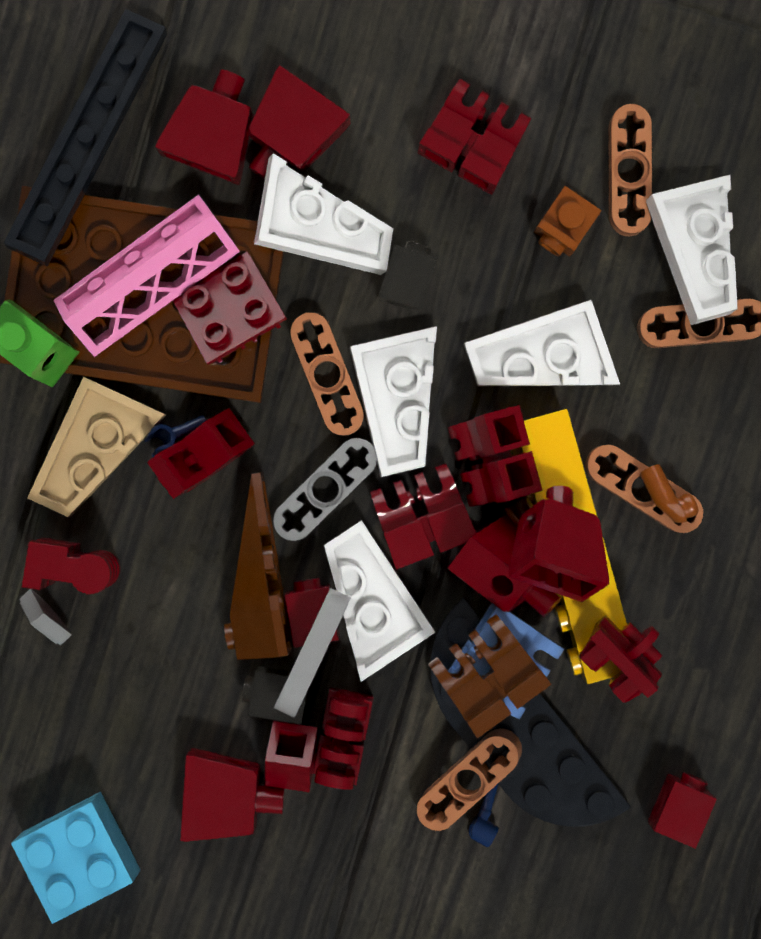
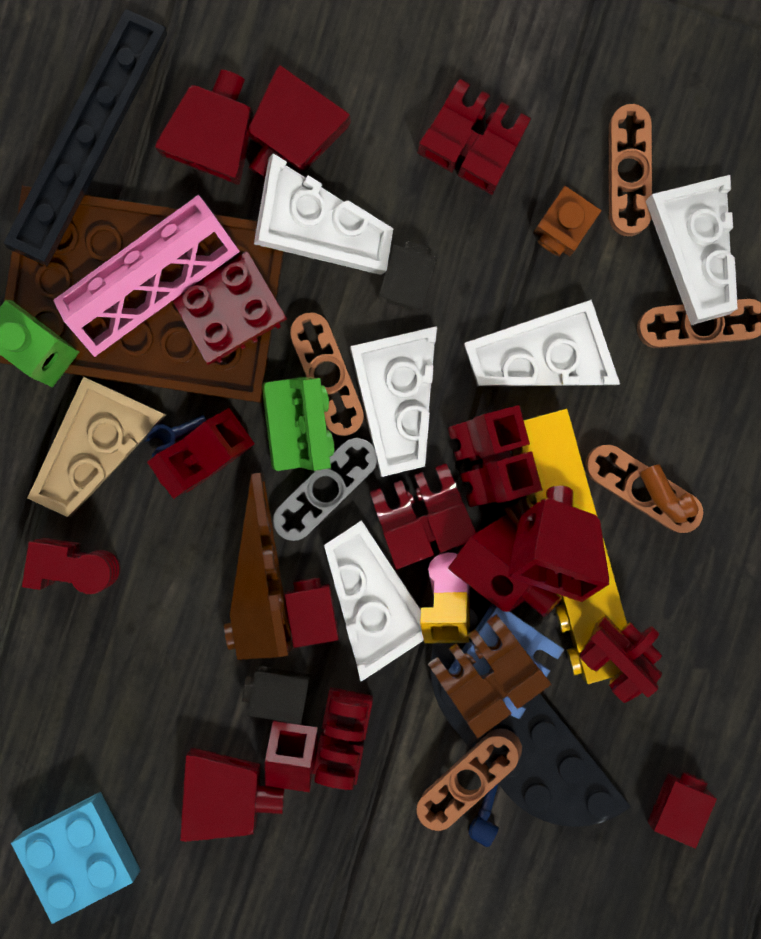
(44, 617): light grey tile -> none
(297, 424): none -> bright green bracket
(312, 652): light grey beam -> none
(451, 611): none -> yellow leg

